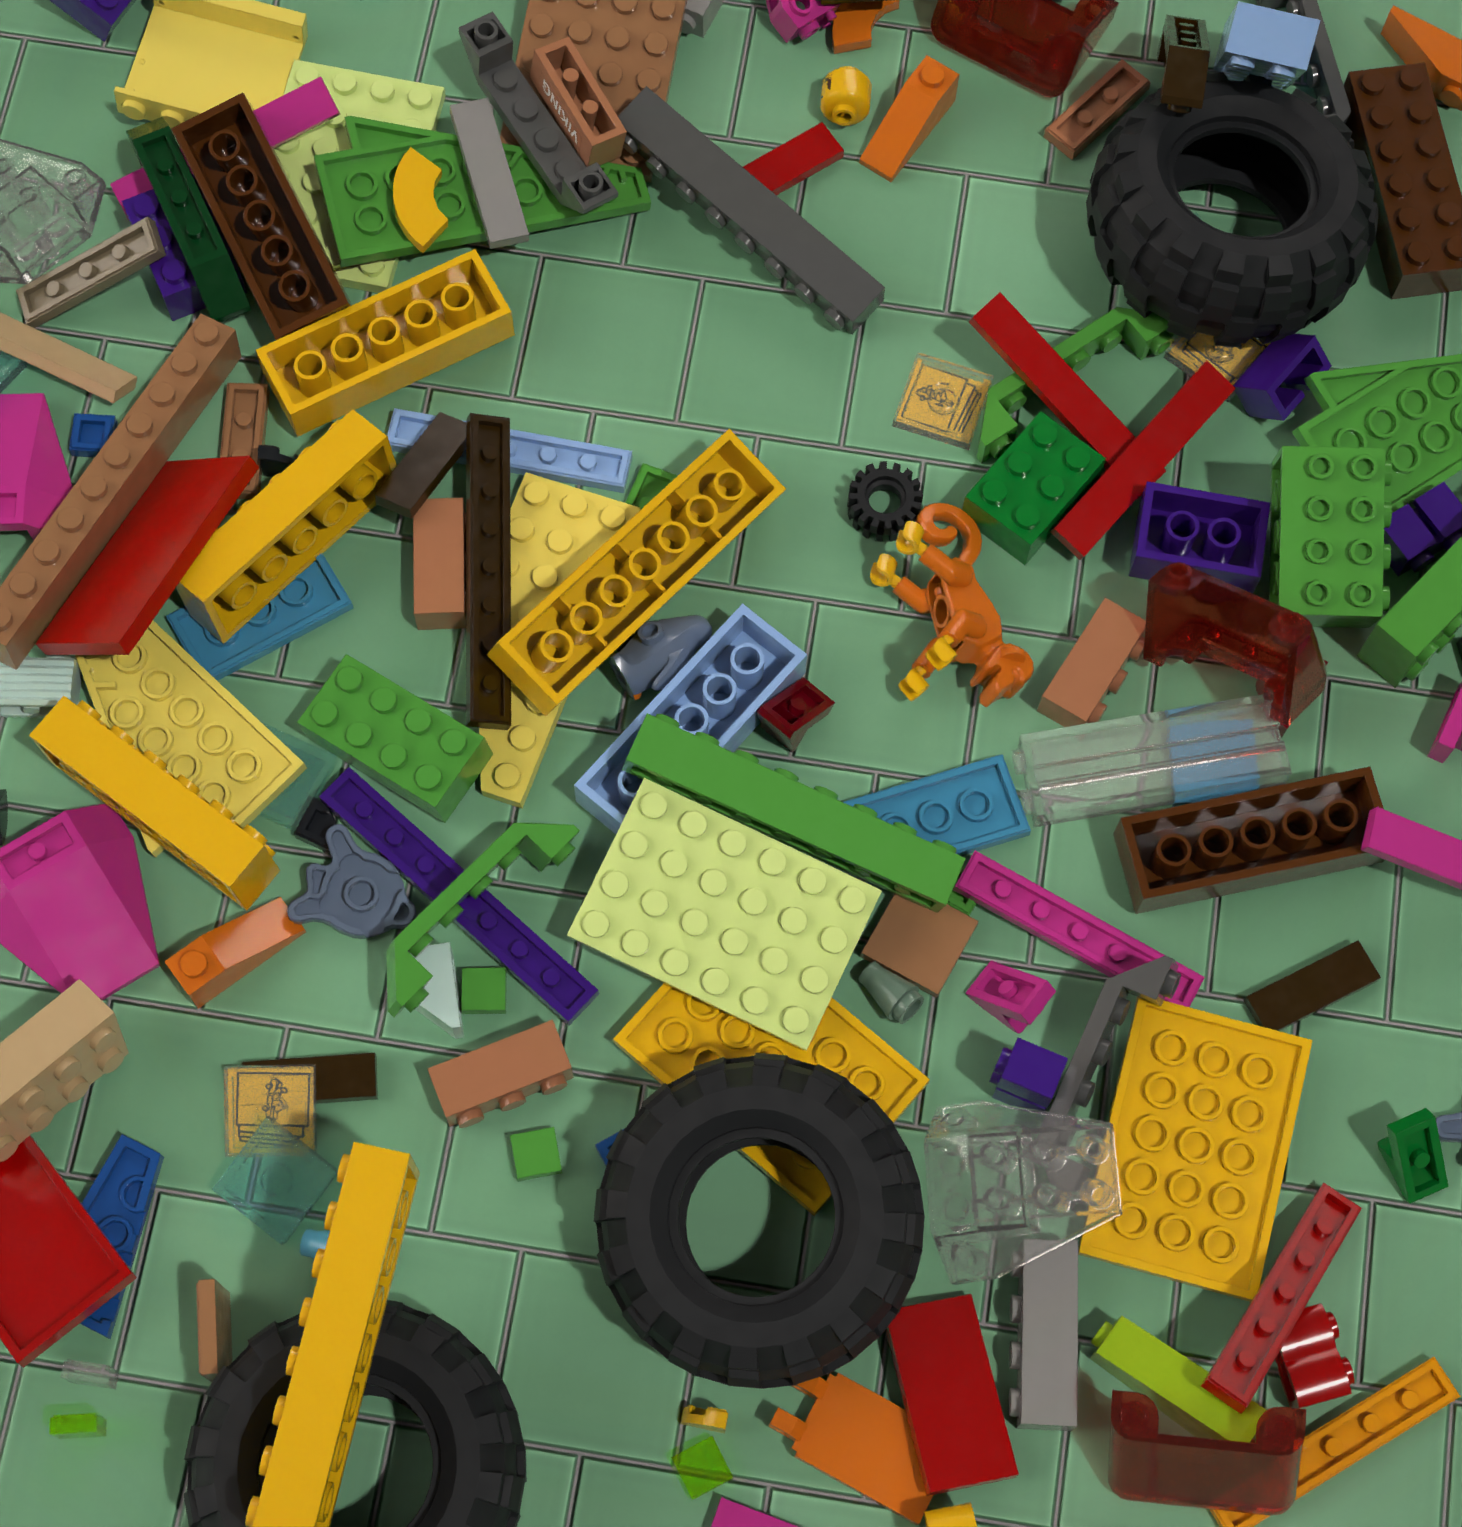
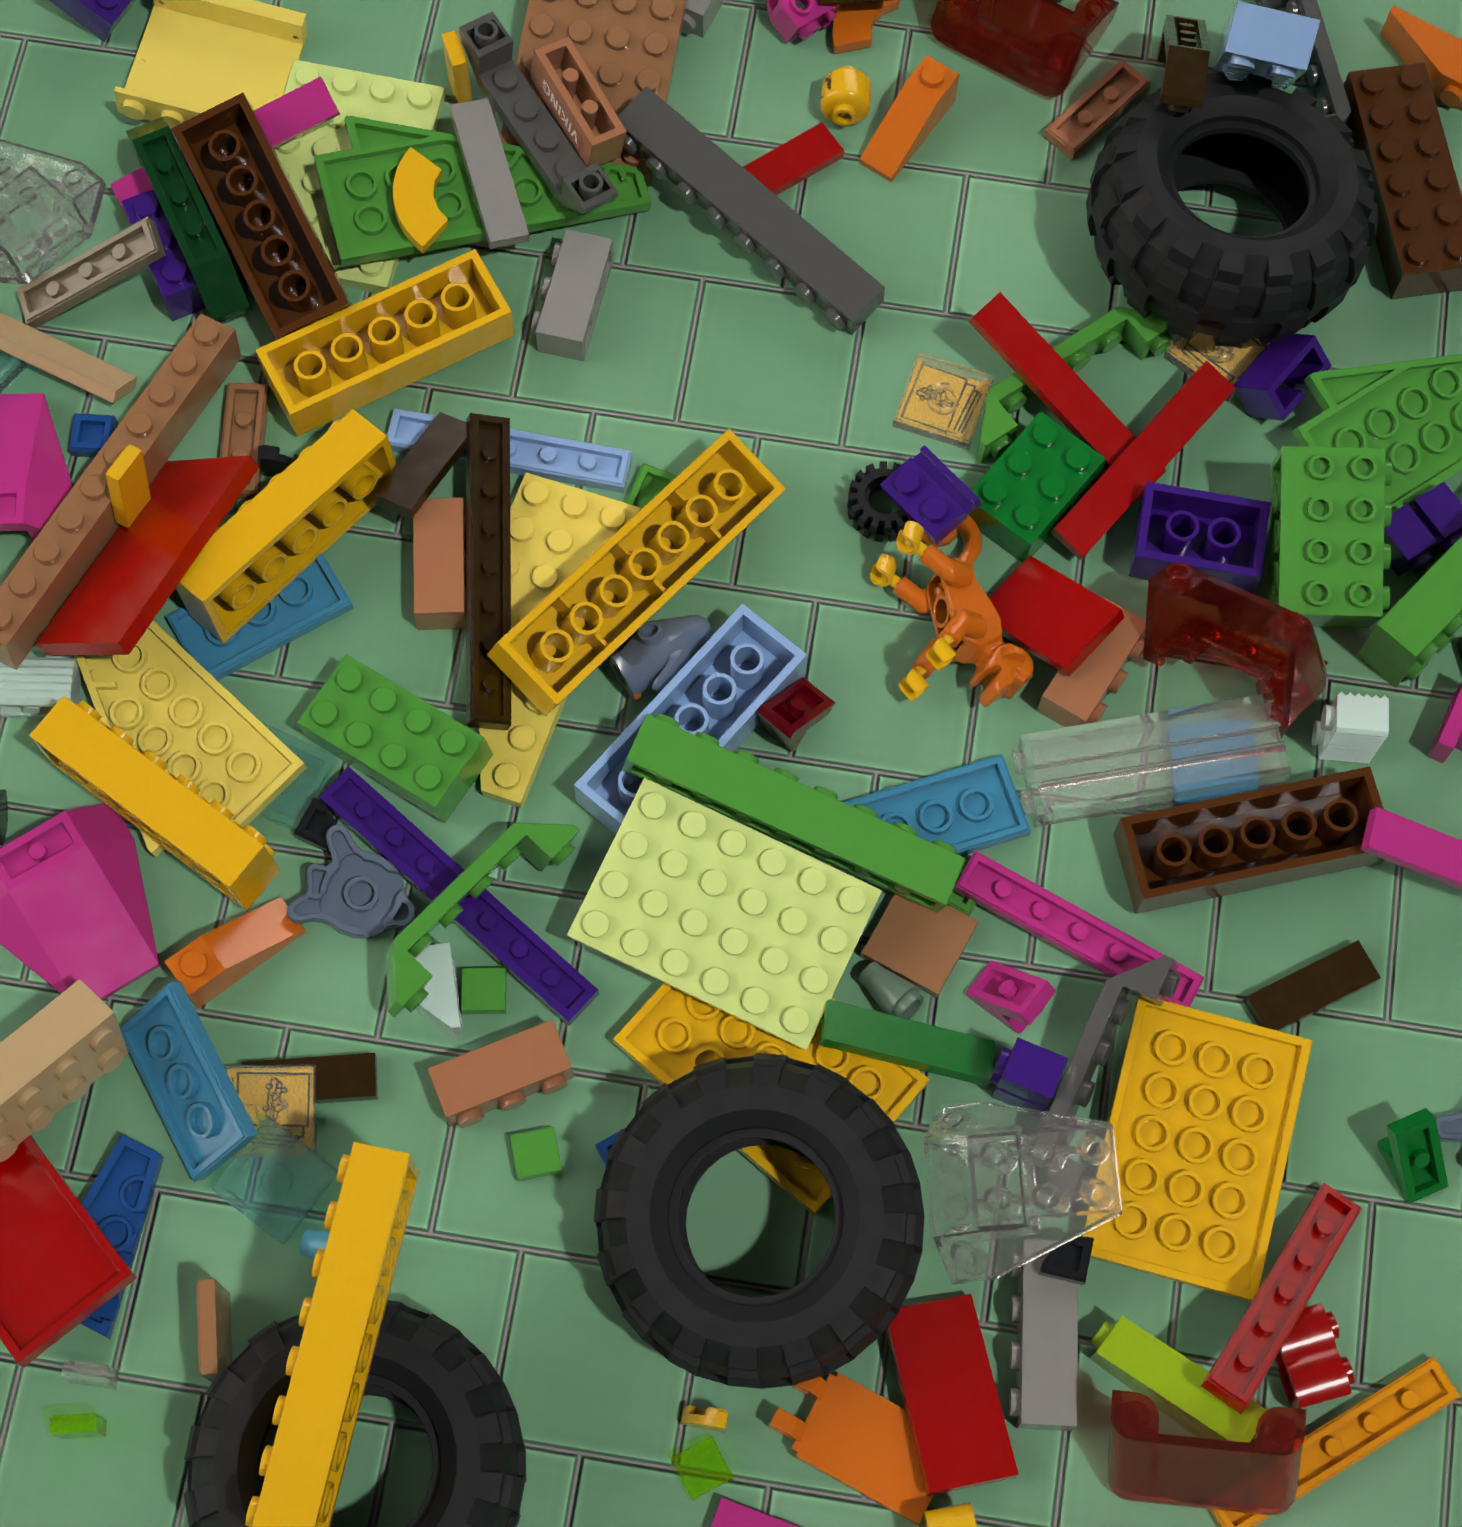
(128, 485): none -> yellow tile
(187, 1081): none -> dark azure tile
(457, 67): none -> yellow tile
(573, 294): none -> light grey brick
(907, 1043): none -> green tile
(930, 494): none -> dark purple plate
(1053, 615): none -> red tile
(1069, 1261): none -> black tile
(1352, 728): none -> light aqua brick

